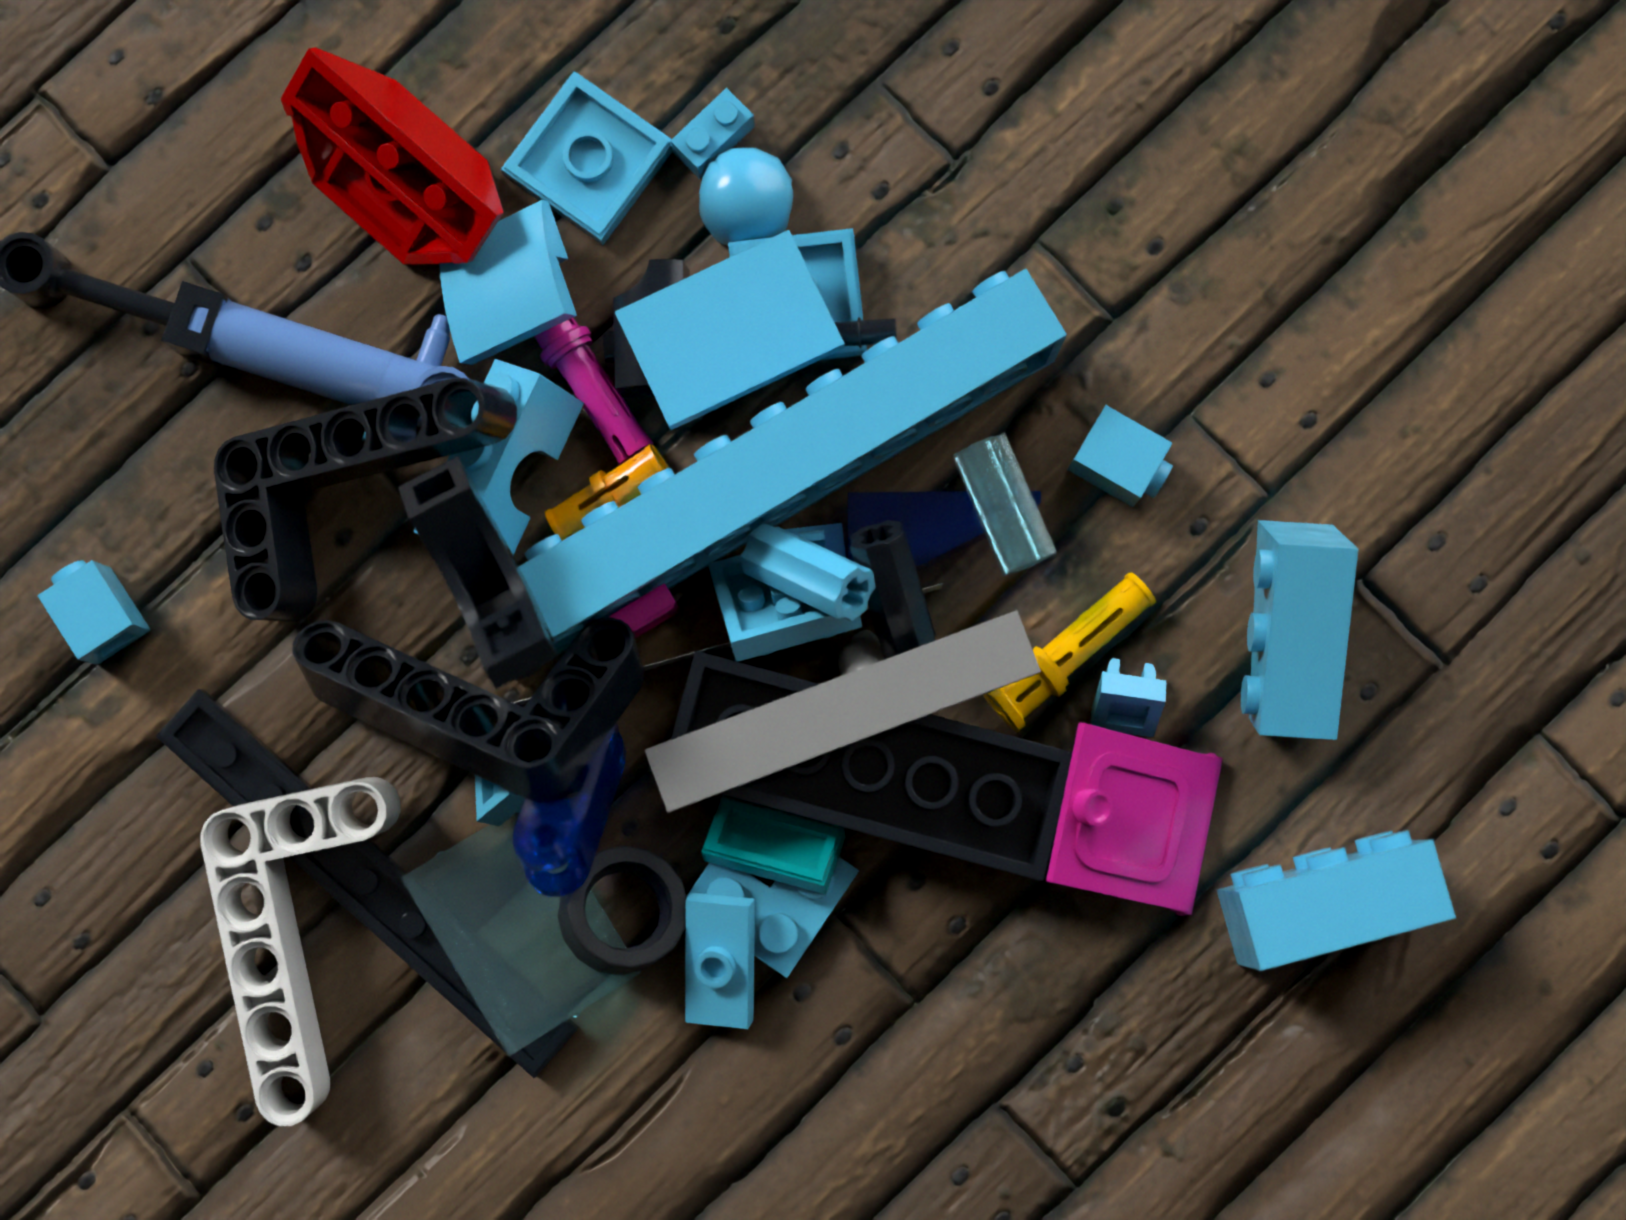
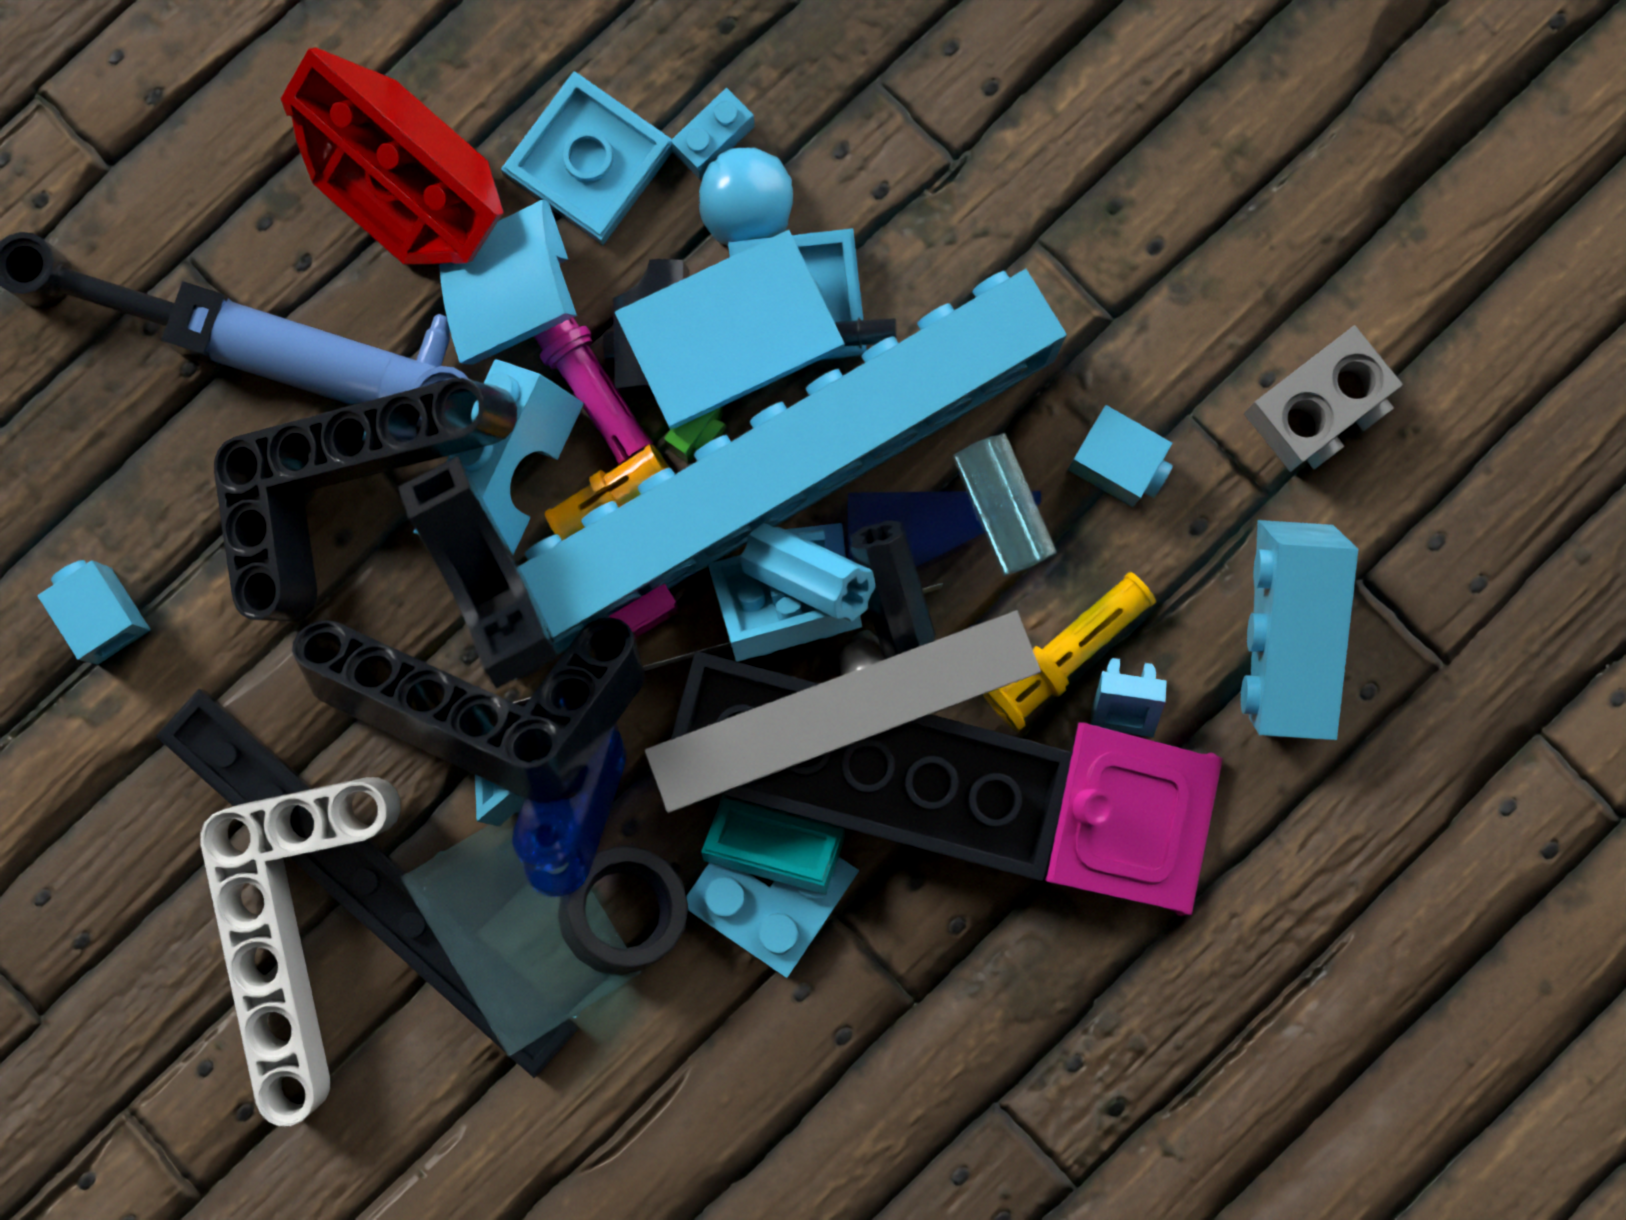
(693, 435): none -> bright green plate
(719, 960): medium azure plate -> none
(1317, 392): none -> light grey brick
(1334, 900): medium azure brick -> none

